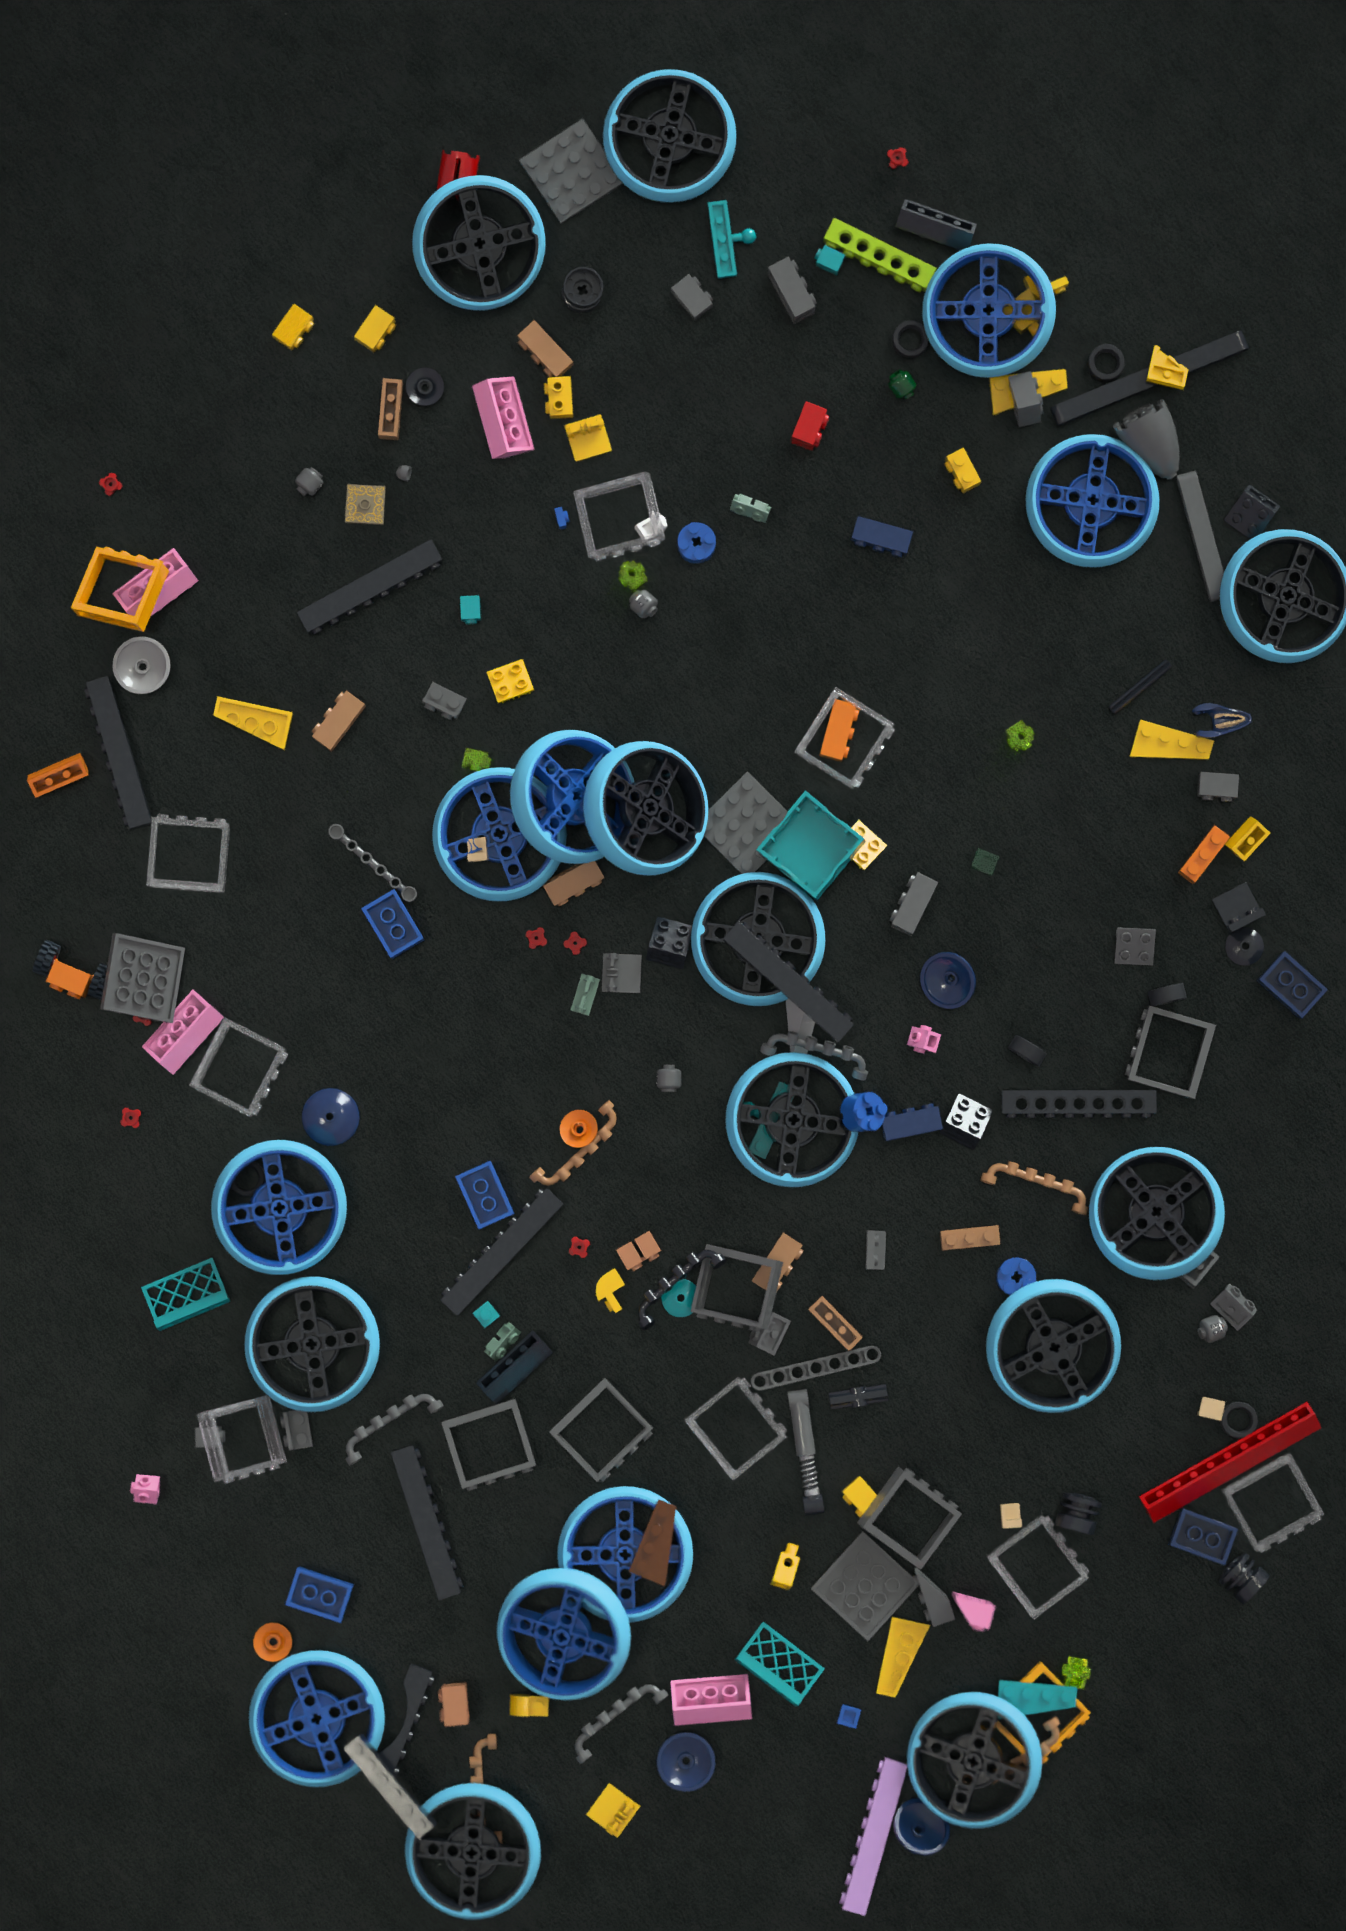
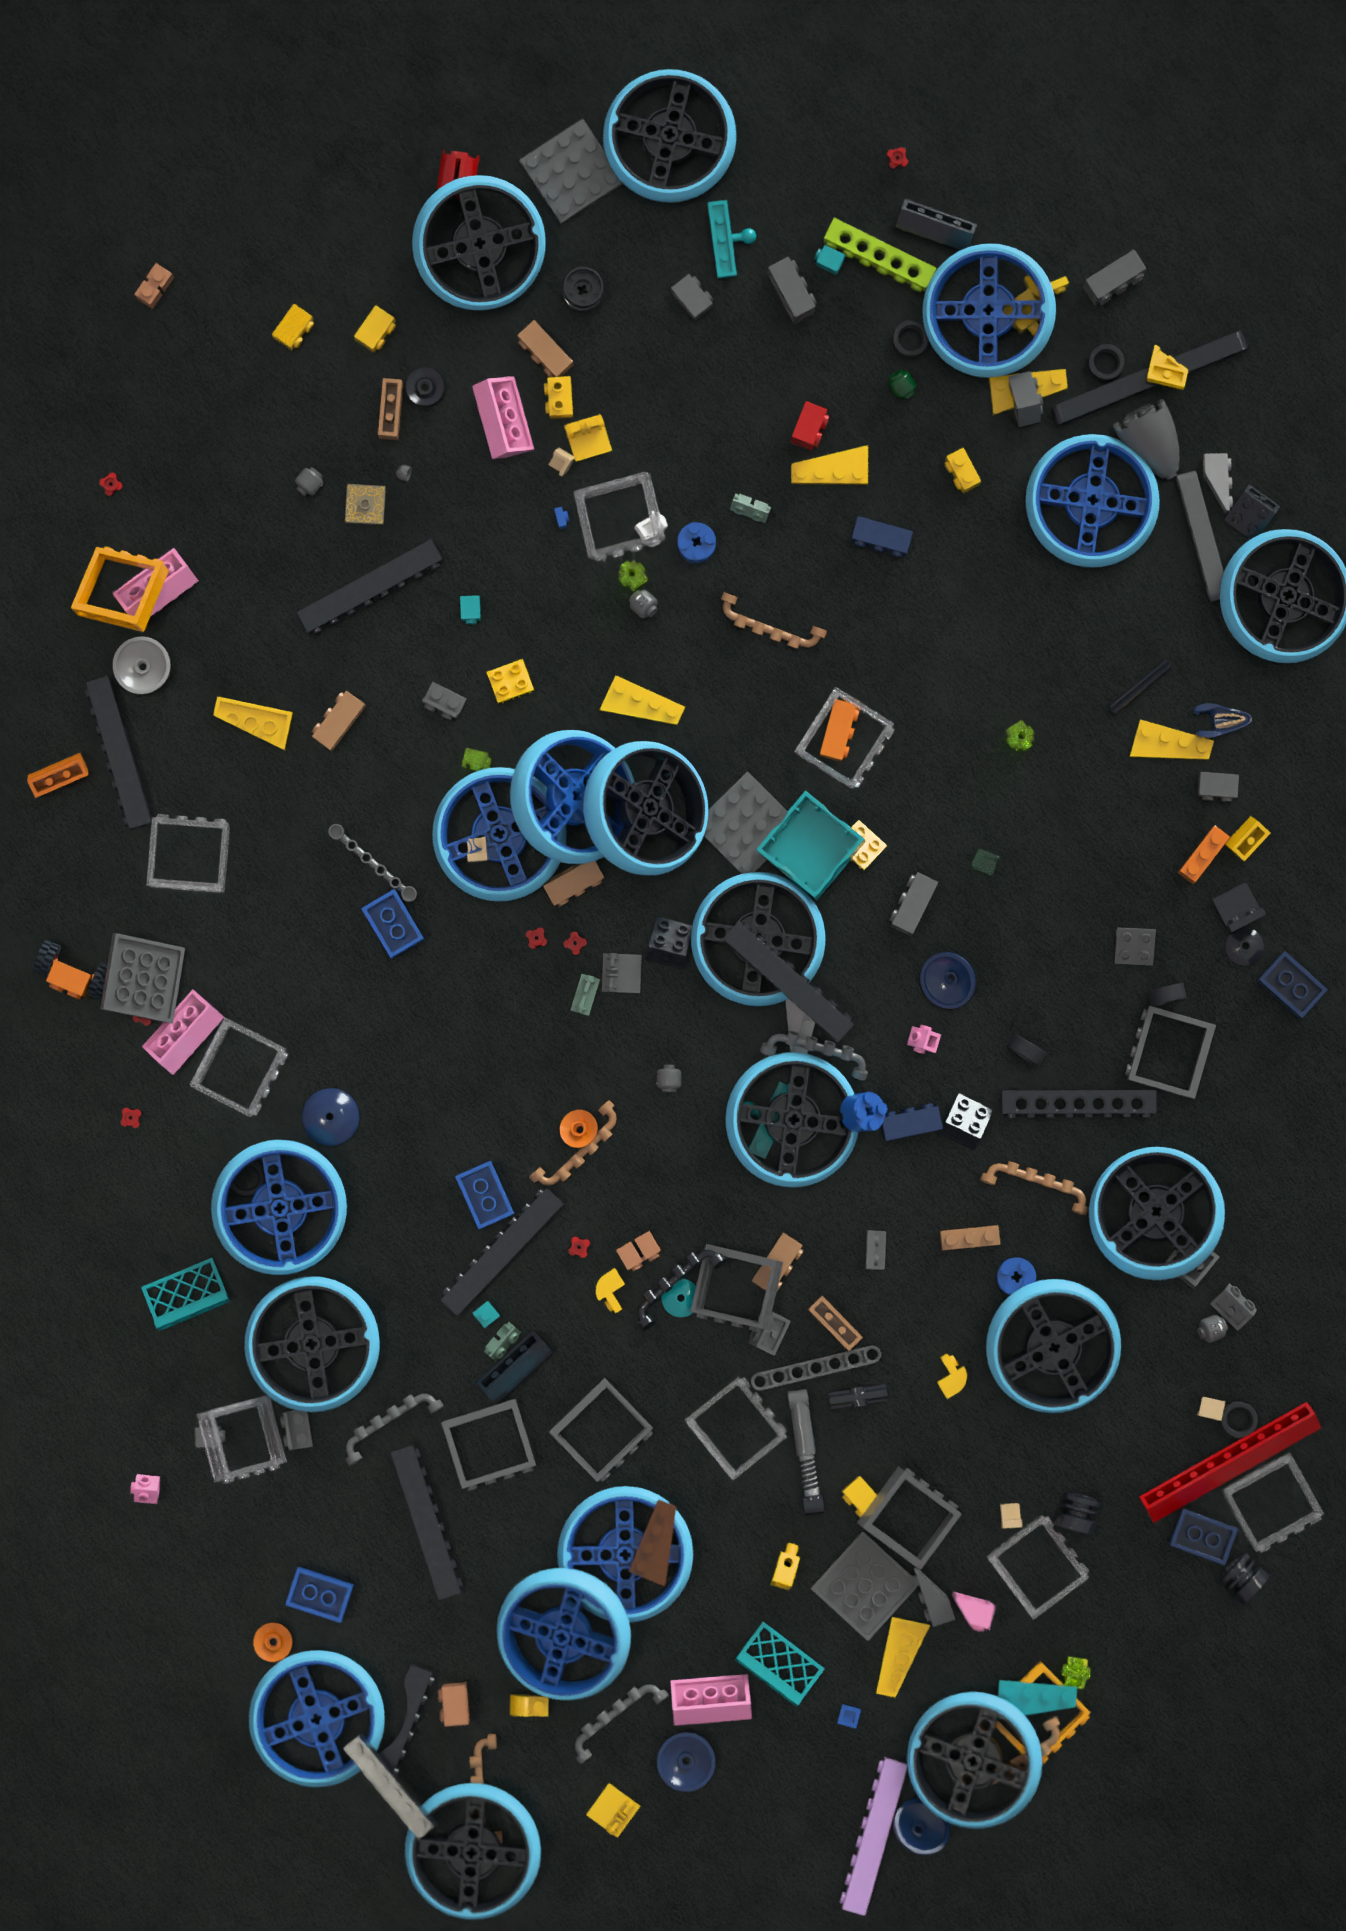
(148, 291): none -> nougat piece
(561, 461): none -> tan panel
(635, 701): none -> yellow wing
(759, 628): none -> medium nougat bar
(836, 468): none -> yellow wing
(955, 1380): none -> yellow brick
(1115, 278): none -> dark grey brick
(1216, 475): none -> light grey slope

